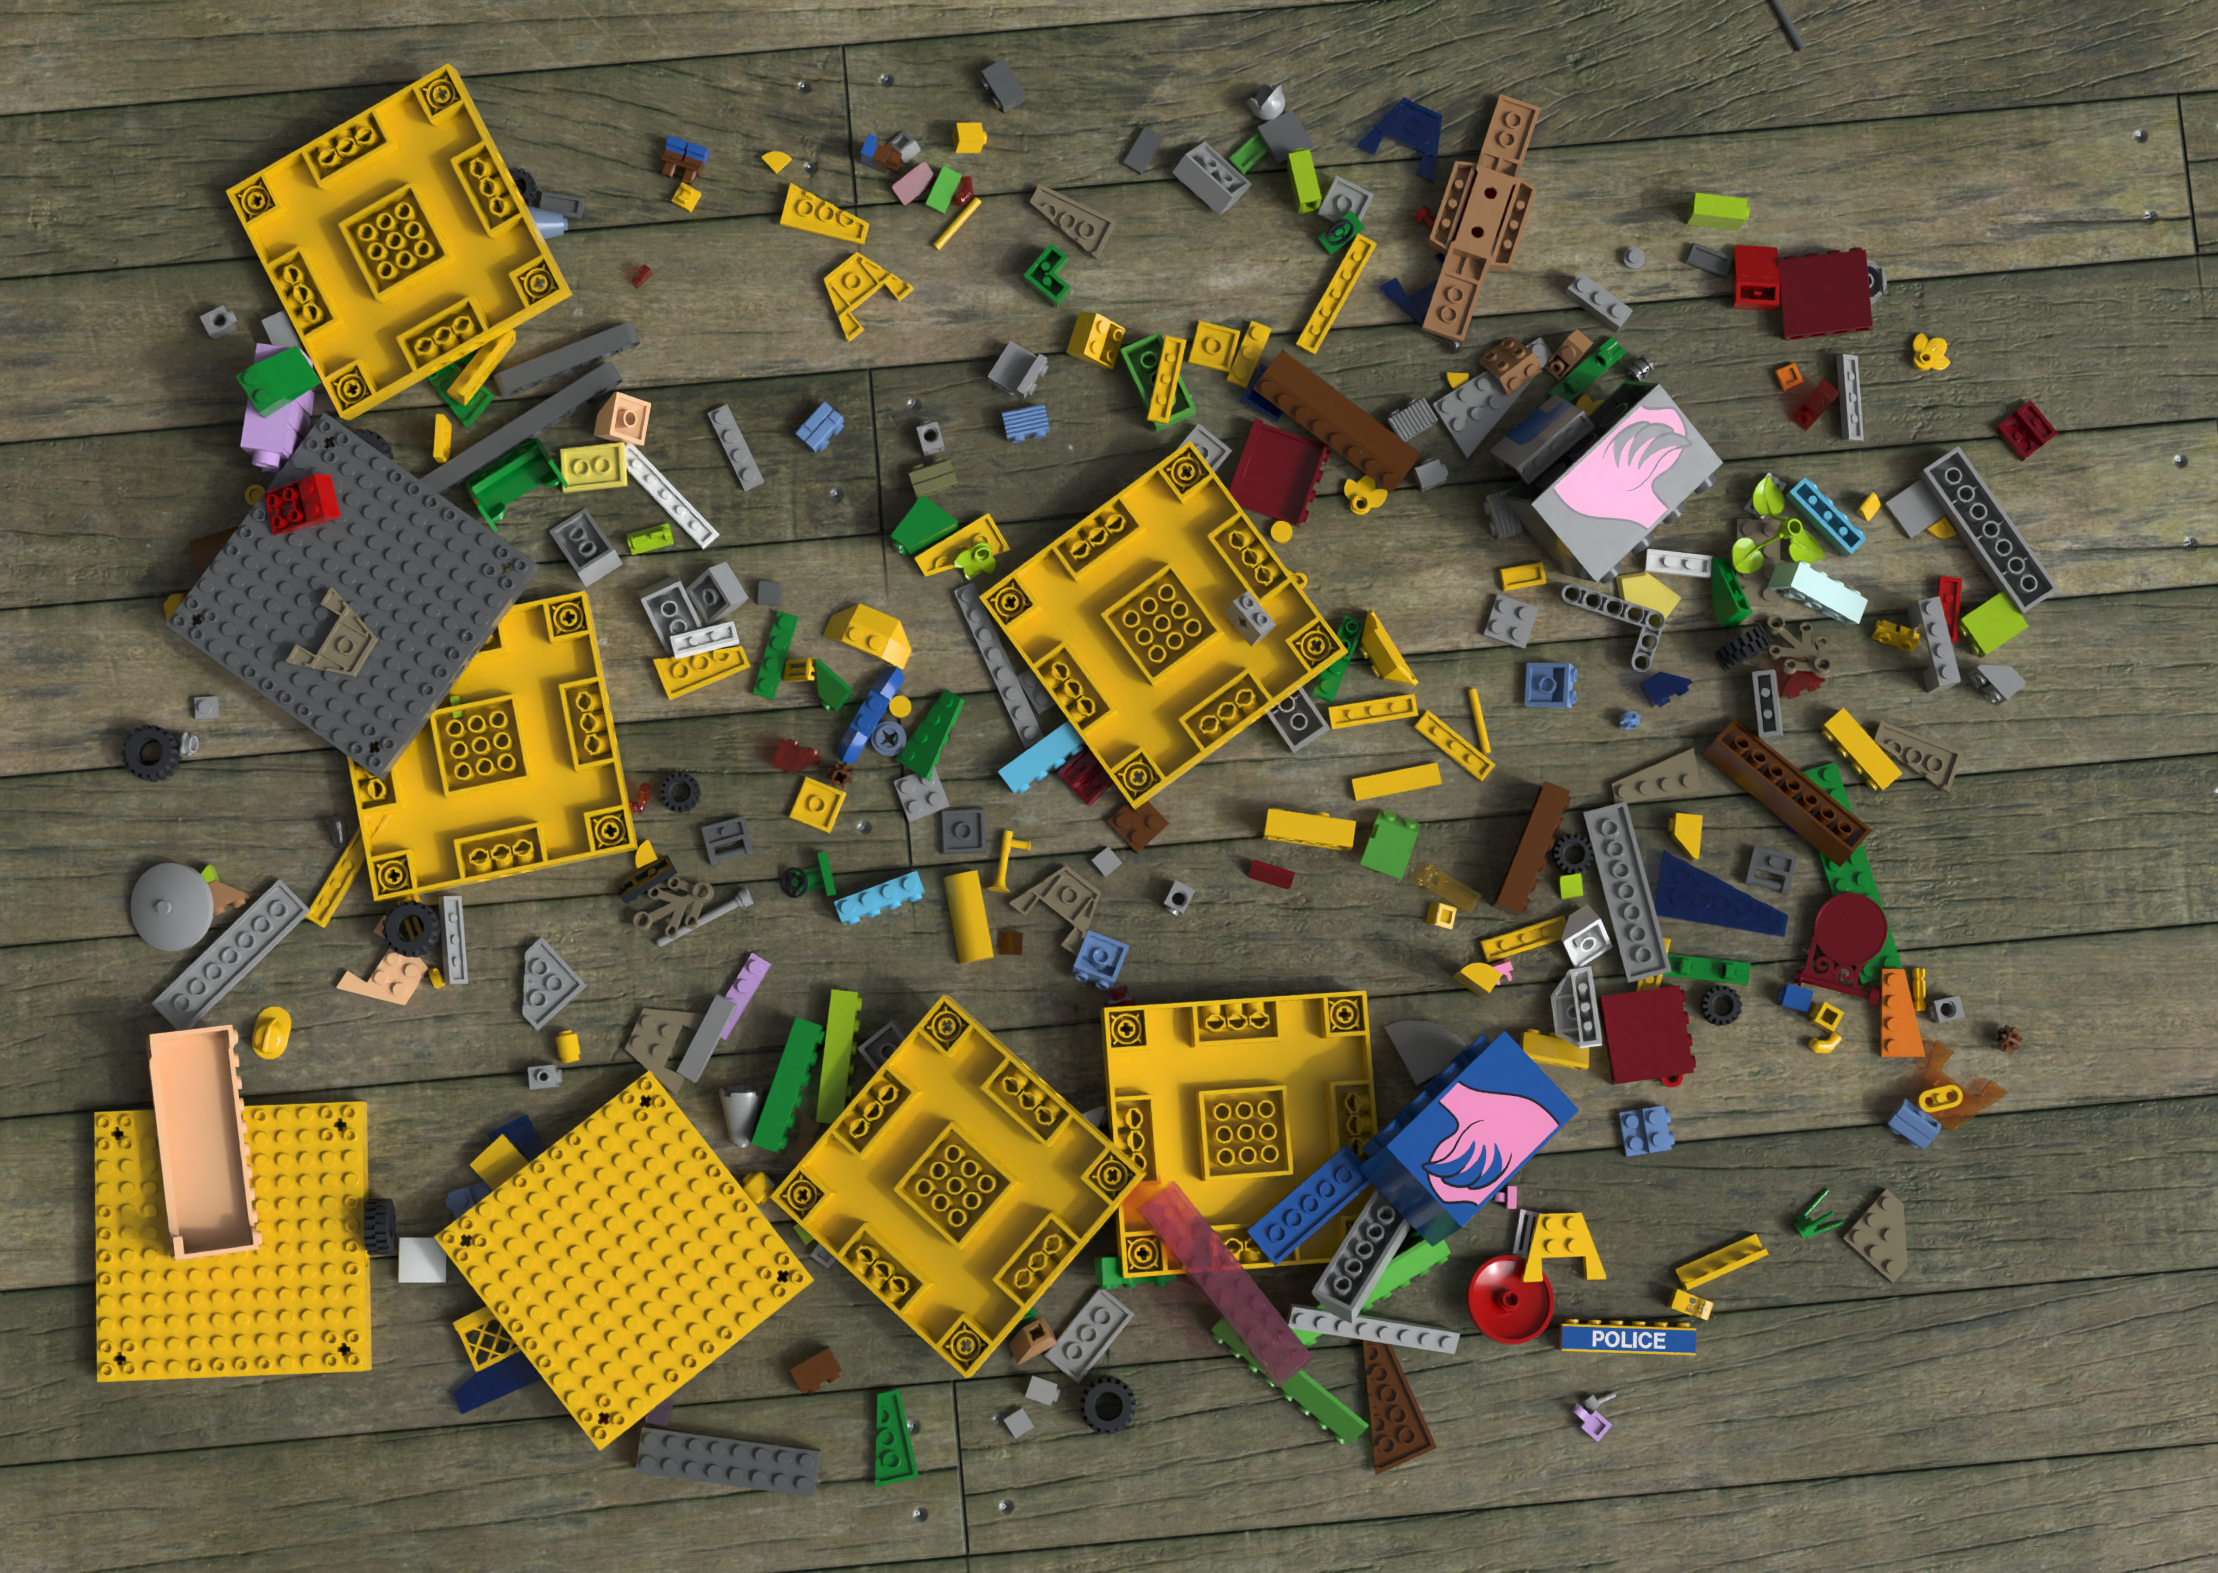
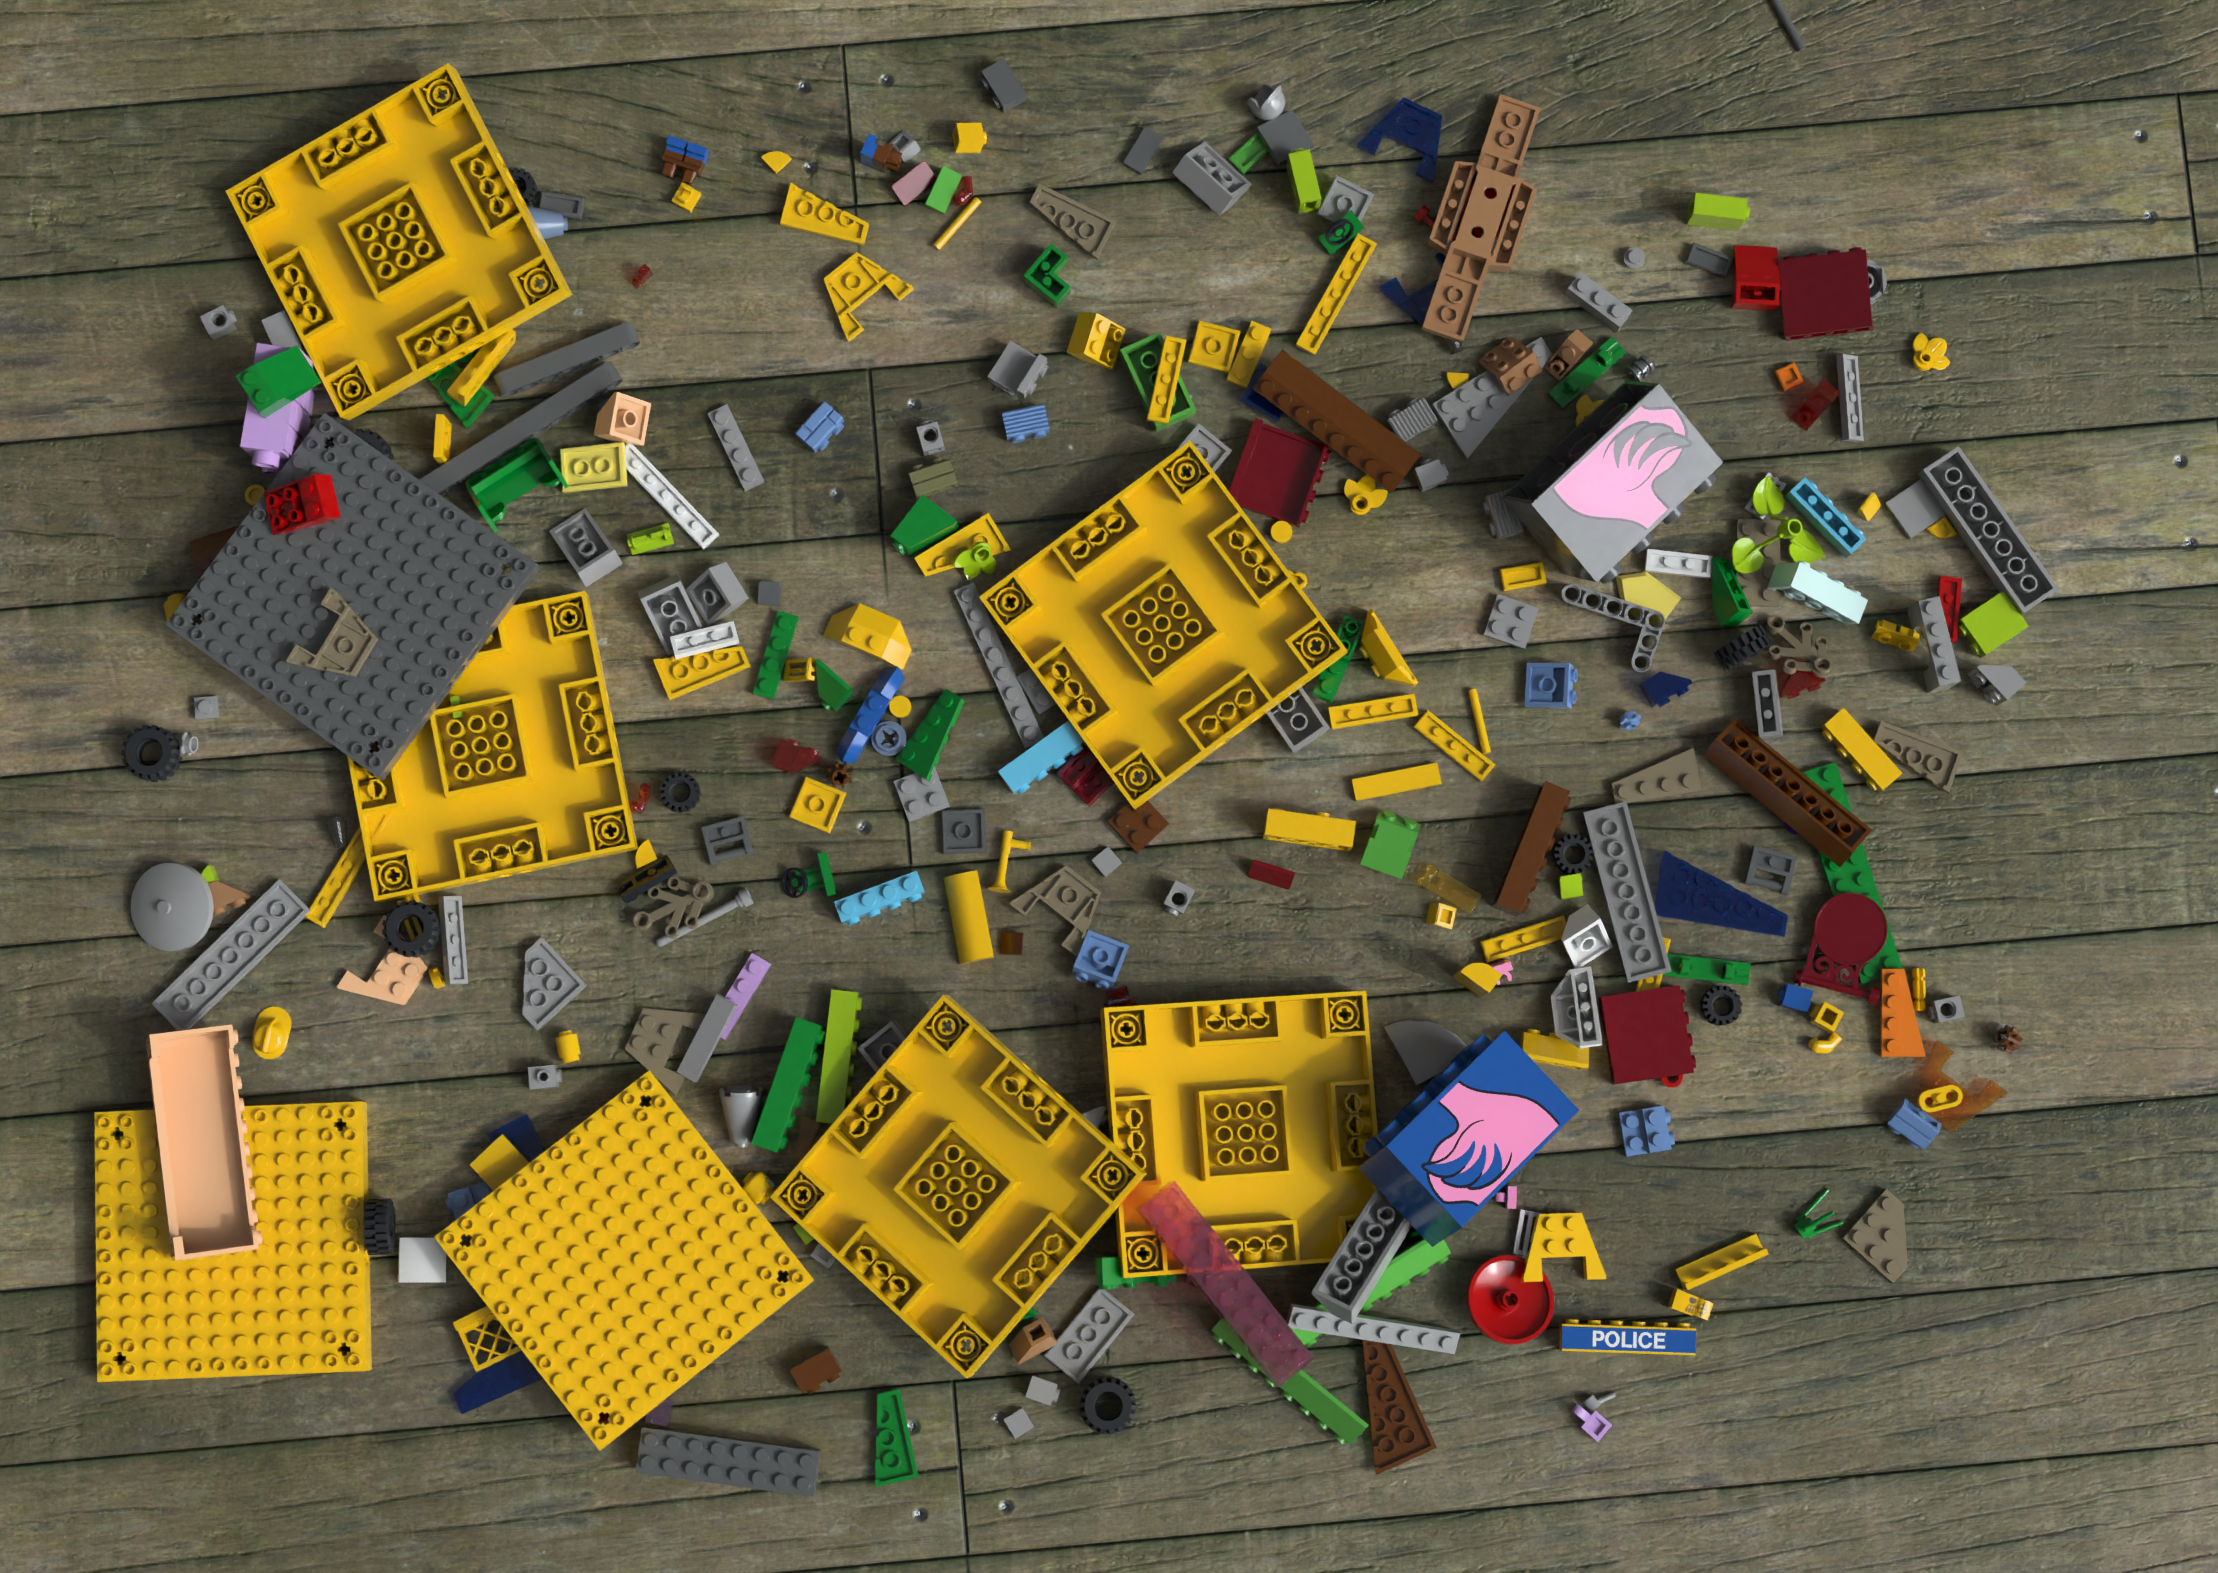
(1249, 618): light grey brick -> none
(1309, 1205): blue plate -> none
(1542, 438): light grey panel -> none
(1687, 833): yellow slope -> none
(2026, 430): dark red slope -> none

